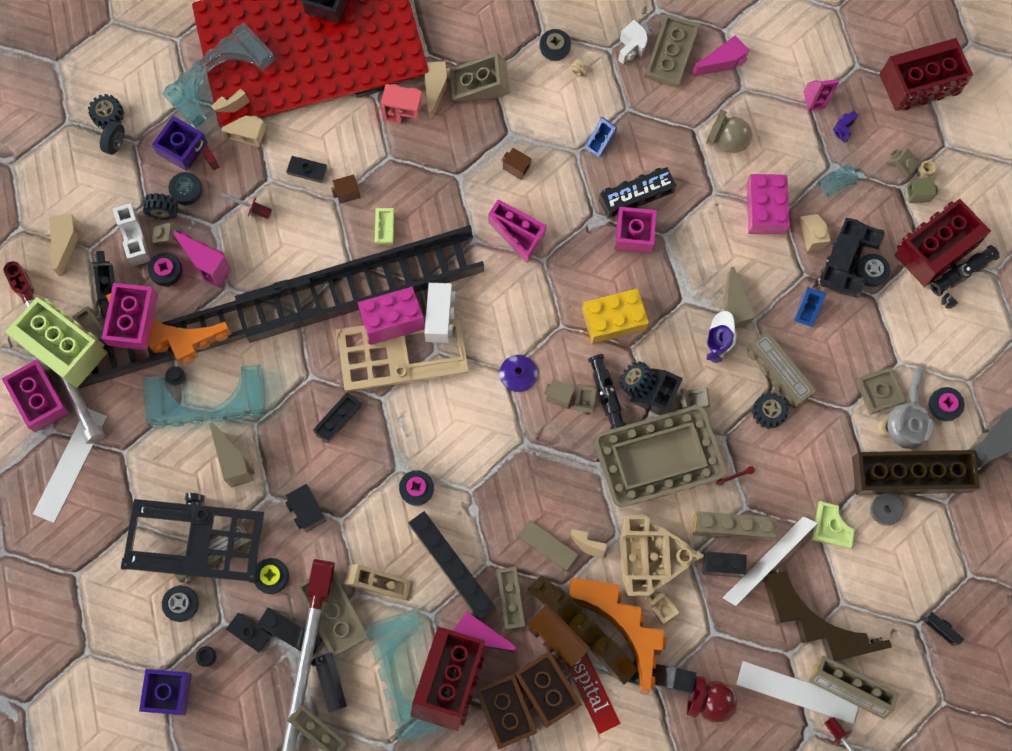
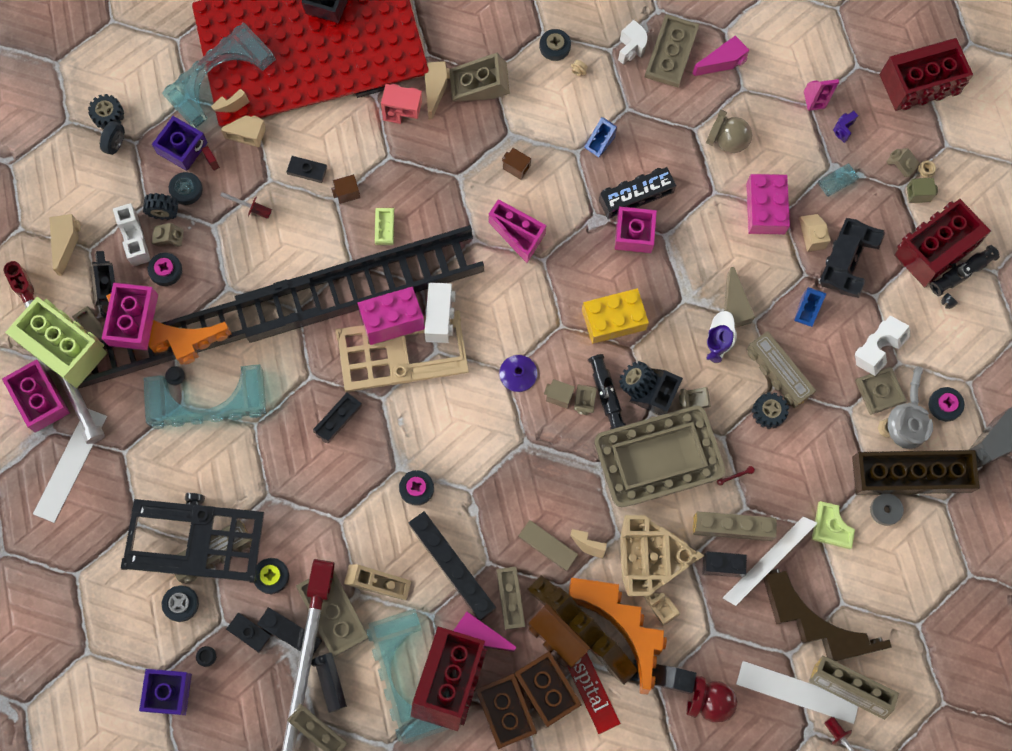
(208, 262): dark pink slope -> none
(234, 466): dark tan slope -> none
(305, 507): black brick -> none
(876, 264): black wheel -> none
(890, 333): none -> white arch
(942, 628): black plate -> none

